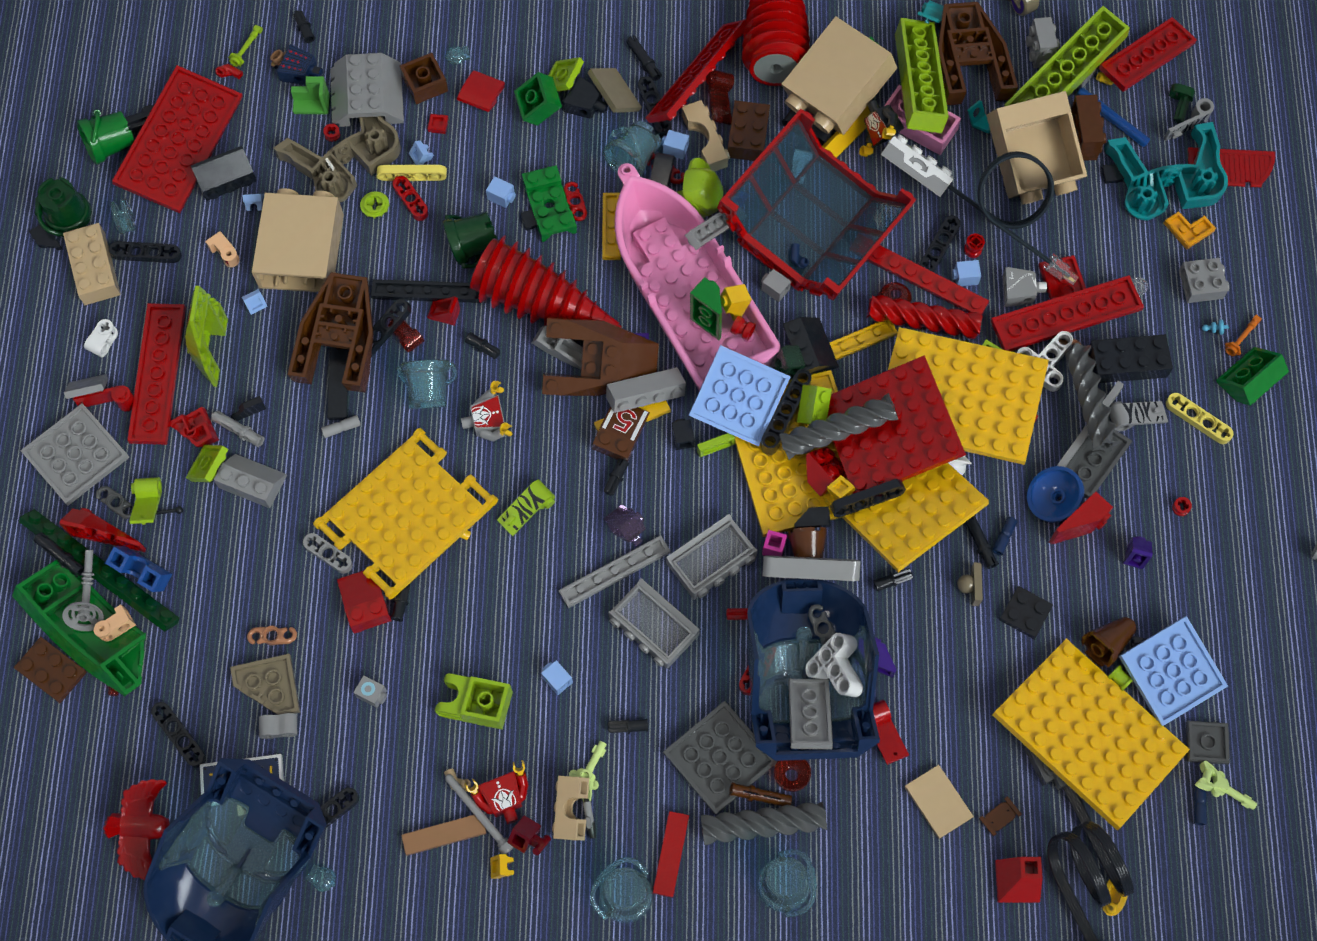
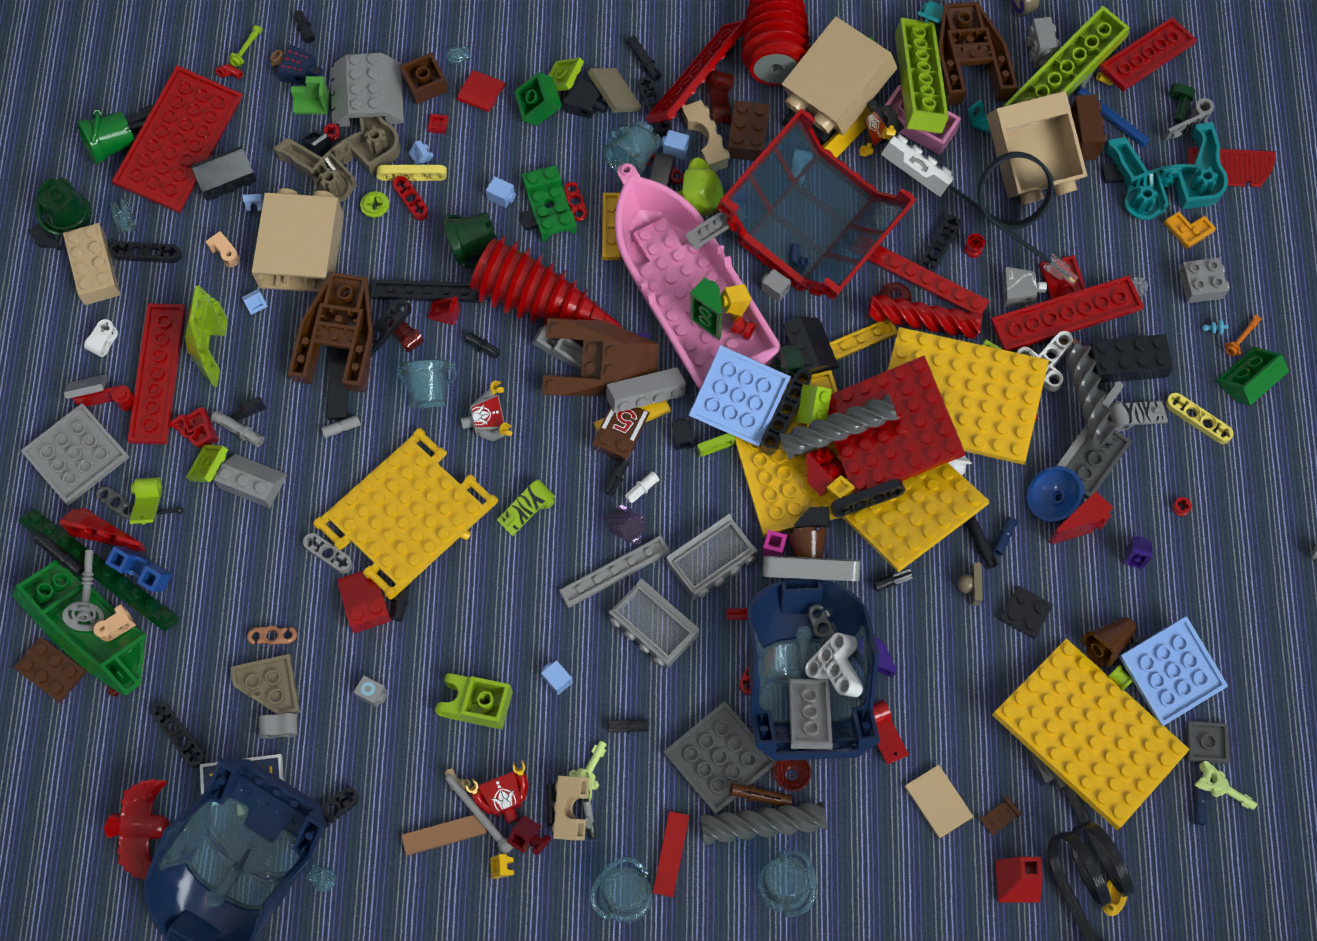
(317, 142): none -> black slope
(550, 789): none -> black piece
(641, 487): none -> white axle
(967, 273): light blue brick -> none

